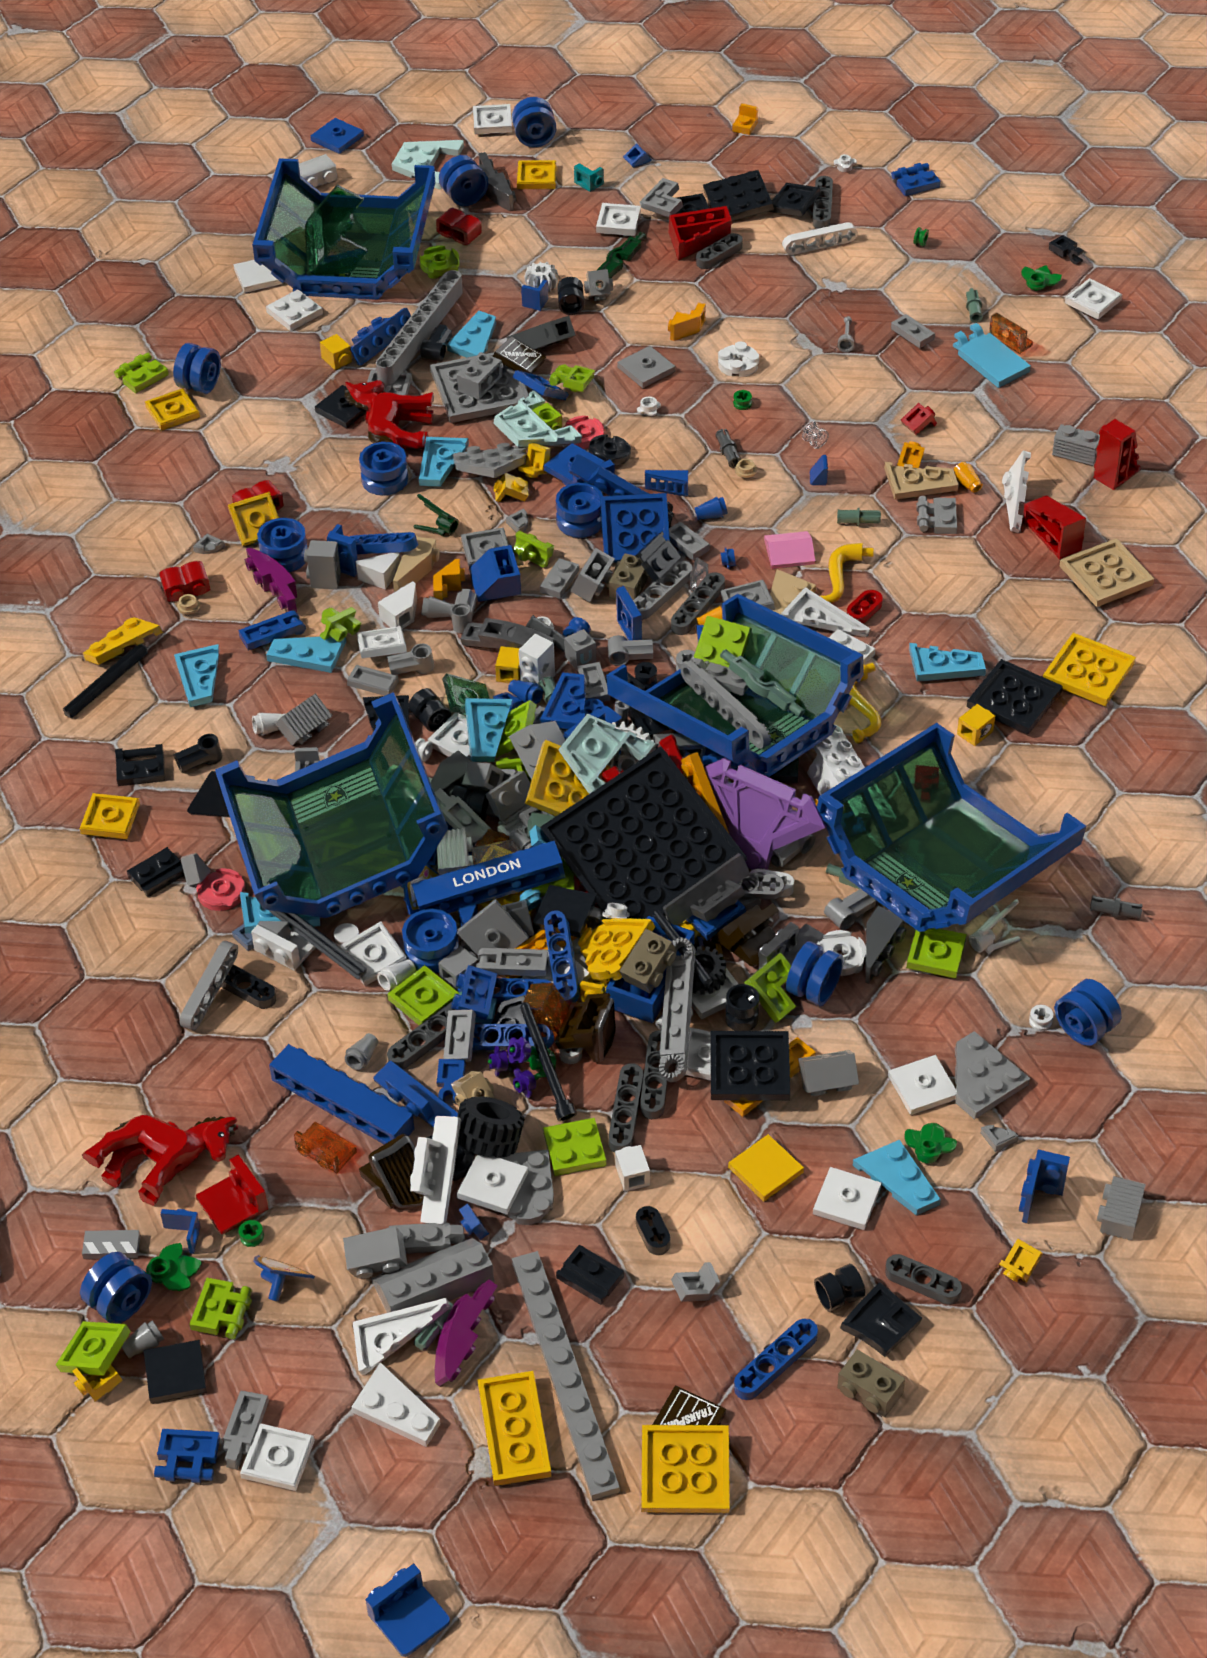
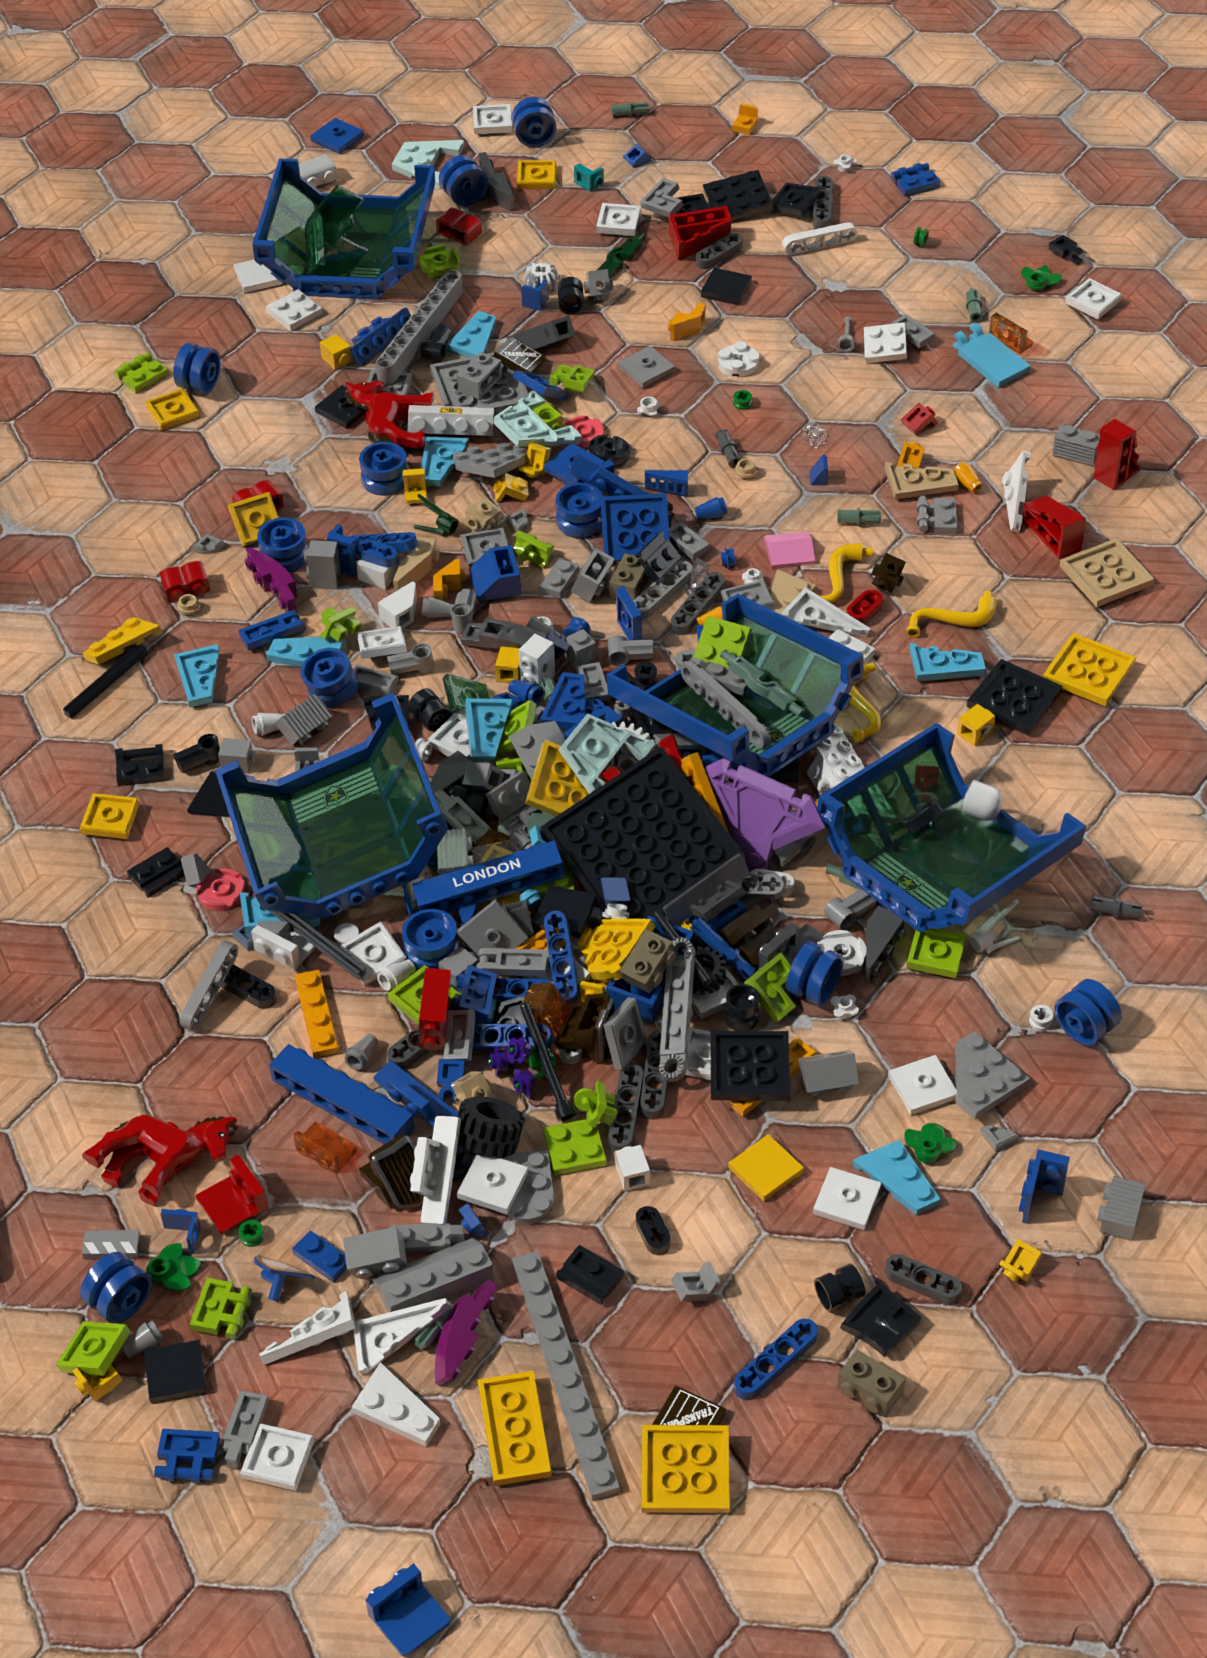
(238, 750): none -> light grey brick
(314, 1330): none -> white wing
(316, 1014): none -> light orange plate
(321, 1256): none -> blue plate
(329, 676): none -> blue wheel
(377, 553): none -> blue beam
(414, 484): none -> yellow bracket
(434, 1008): none -> red brick
(451, 420): none -> white brick
(482, 515): none -> tan brick
(560, 644): none -> dark blue tile
(596, 1104): none -> lime hips
(615, 890): none -> blue slope
(624, 1033): none -> light grey plate
(630, 109): none -> sand green axle
(716, 941): none -> blue pin
(726, 286): none -> black tile
(752, 575): none -> white plate
(847, 1011): none -> white plate
(885, 343): none -> white plate
(888, 573): none -> dark brown brick
(922, 816): none -> black beam
(982, 801): none -> white helmet
(985, 612): none -> yellow animal

